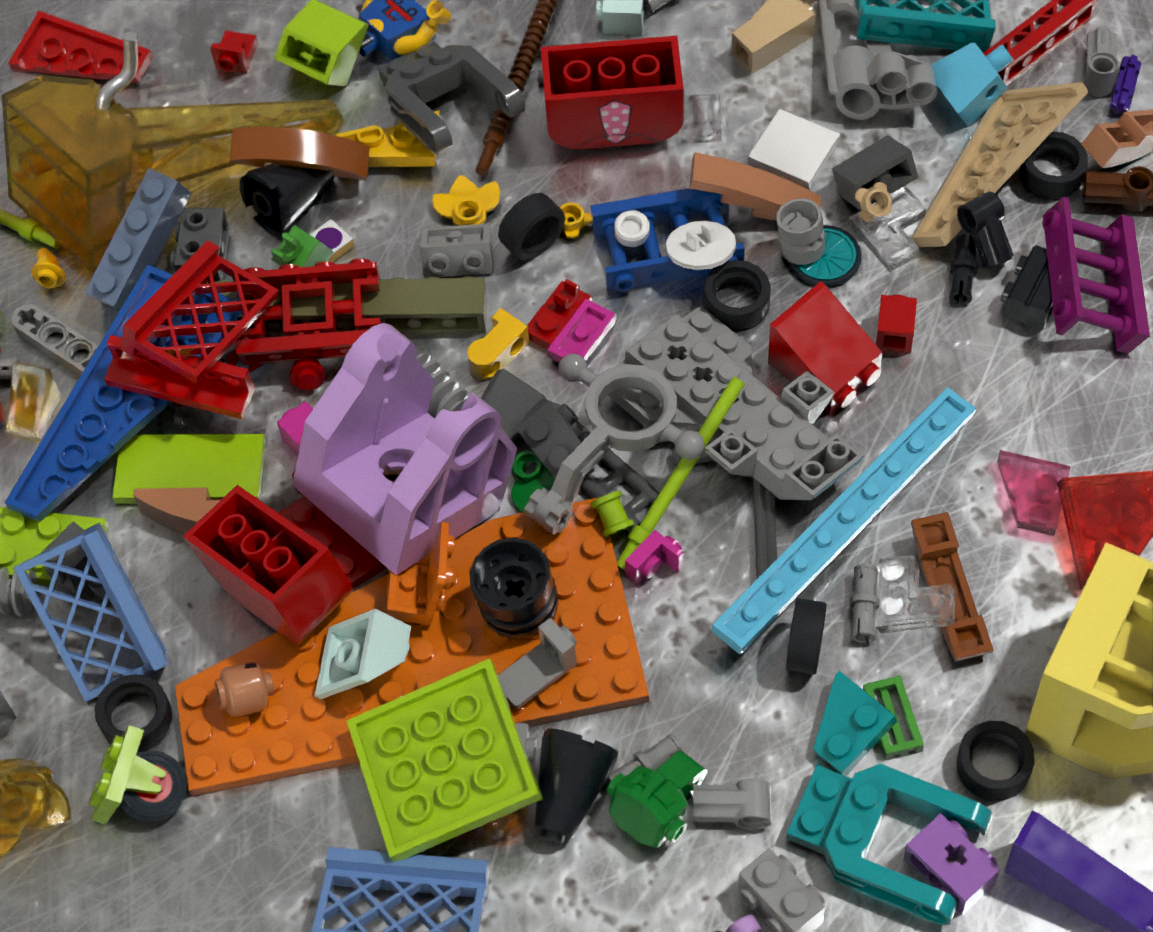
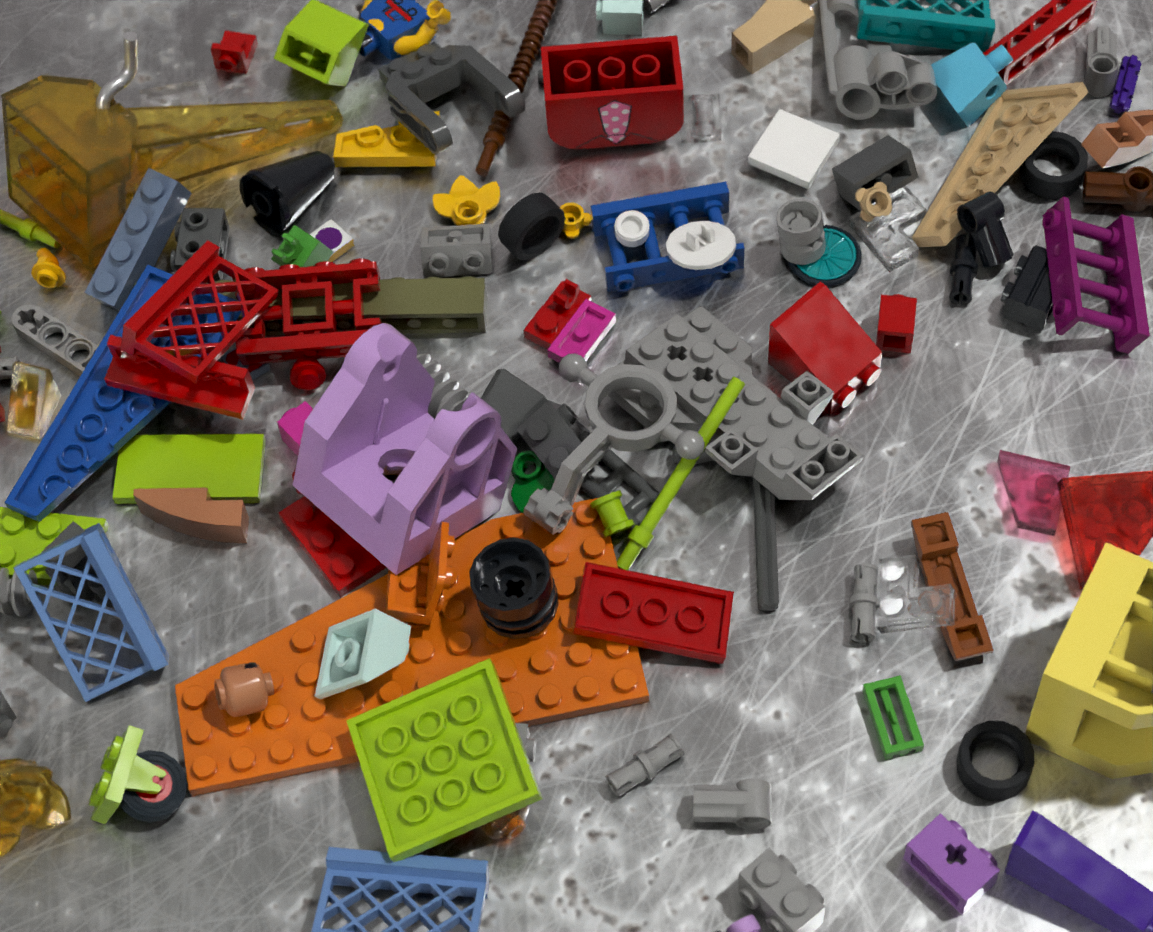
(73, 50): red wing -> none
(131, 686): black tyre -> none
(269, 564): red brick -> none
(299, 148): dark orange slope -> none
(498, 347): yellow leg -> none
(541, 665): light grey bracket -> none
(569, 781): black cone -> none
(649, 557): dark pink bracket -> none
(652, 801): green piece -> none
(653, 612): none -> red tile
(737, 272): black tyre -> none
(745, 185): nougat slope -> none
(806, 636): black tyre -> none
(842, 521): medium azure plate -> none
(842, 818): teal plate -> none
(850, 725): teal wing -> none

